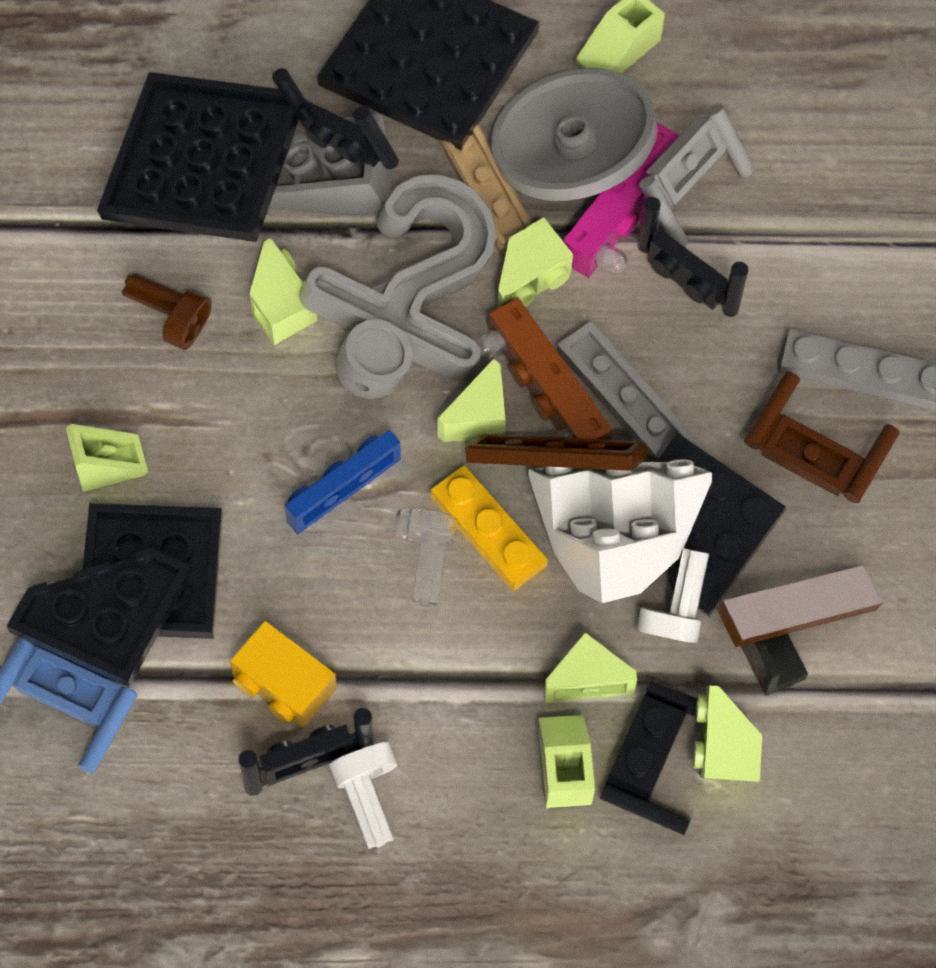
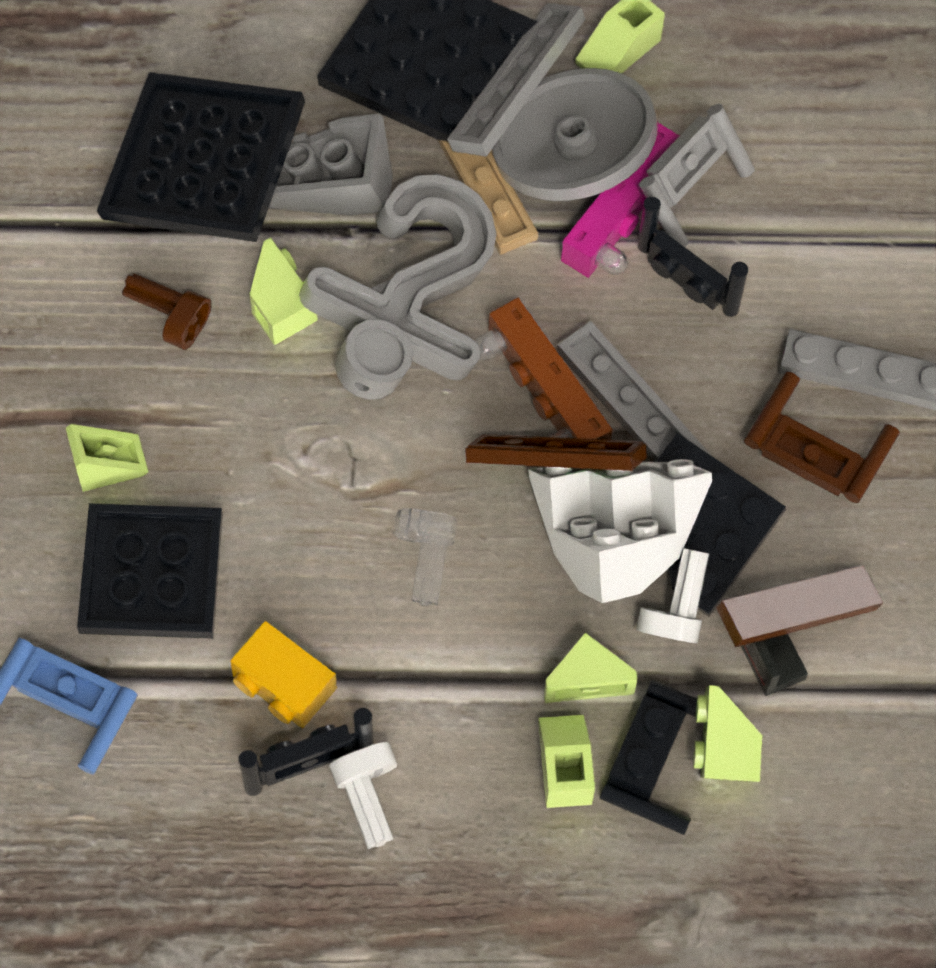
(104, 613): black plate -> none
(342, 481): blue plate -> none
(353, 141): black plate -> none
(476, 409): yellowish green slope -> none
(489, 528): yellow plate -> none
(516, 80): none -> light grey plate
(533, 263): yellowish green slope -> none

